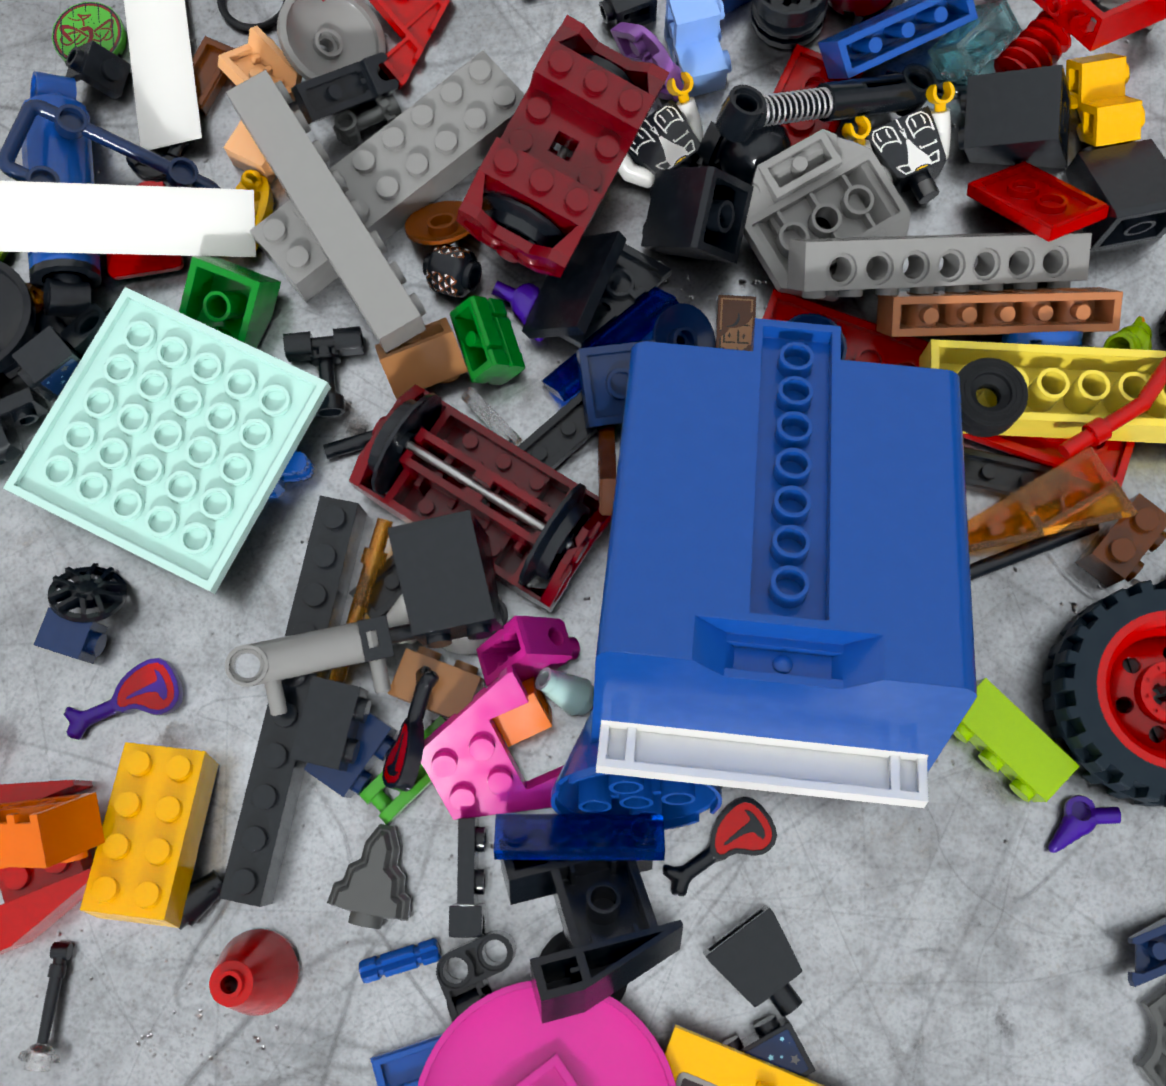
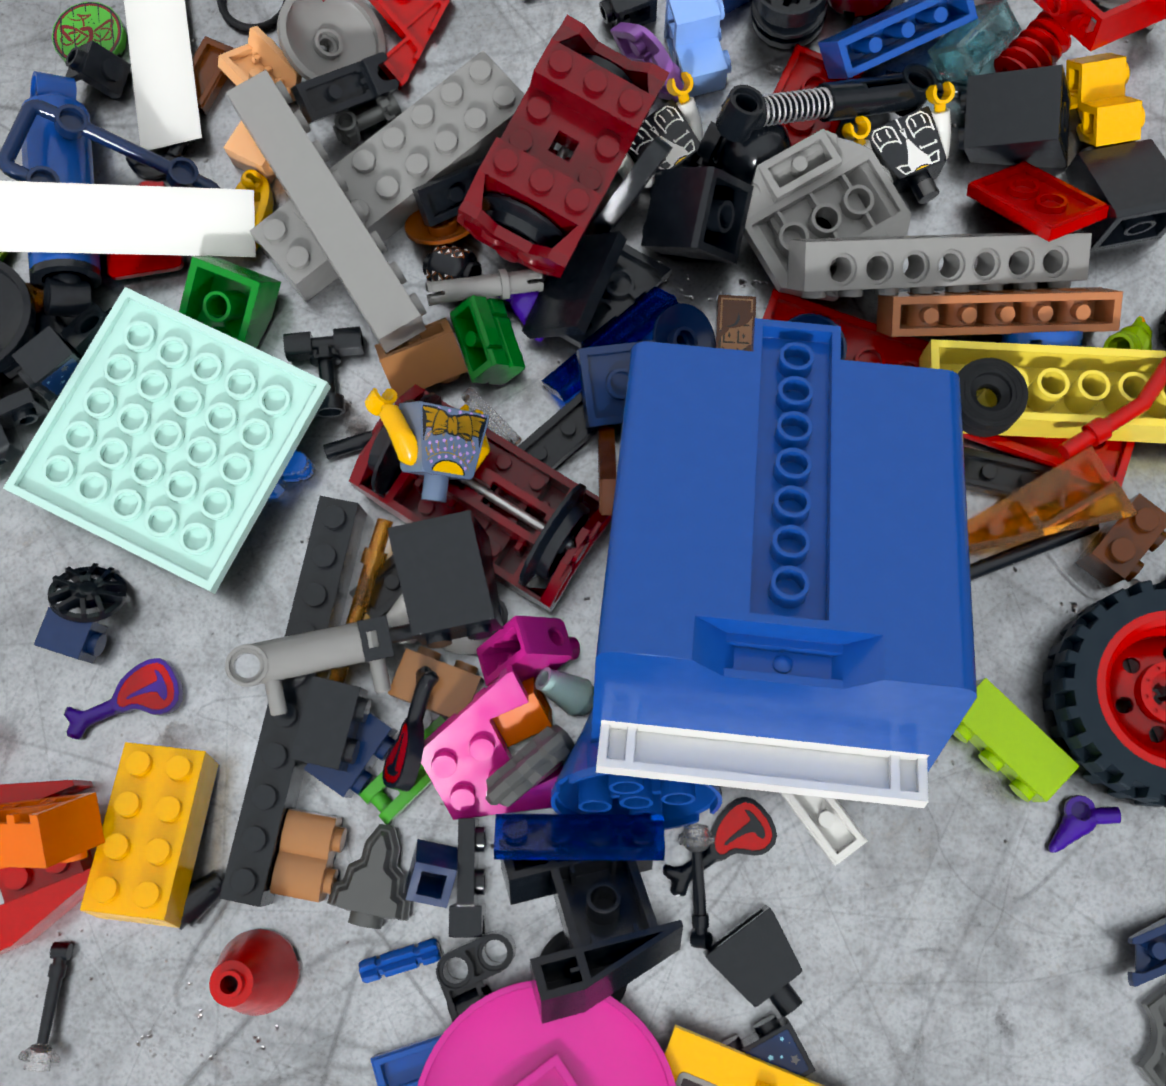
(307, 855): none -> medium nougat brick
(432, 873): none -> dark blue brick
(433, 440): none -> torso
(443, 196): none -> black plate
(489, 285): none -> light grey pin
(529, 766): none -> dark grey rock
(632, 185): none -> black beam
(697, 839): none -> black piece
(827, 825): none -> white tile

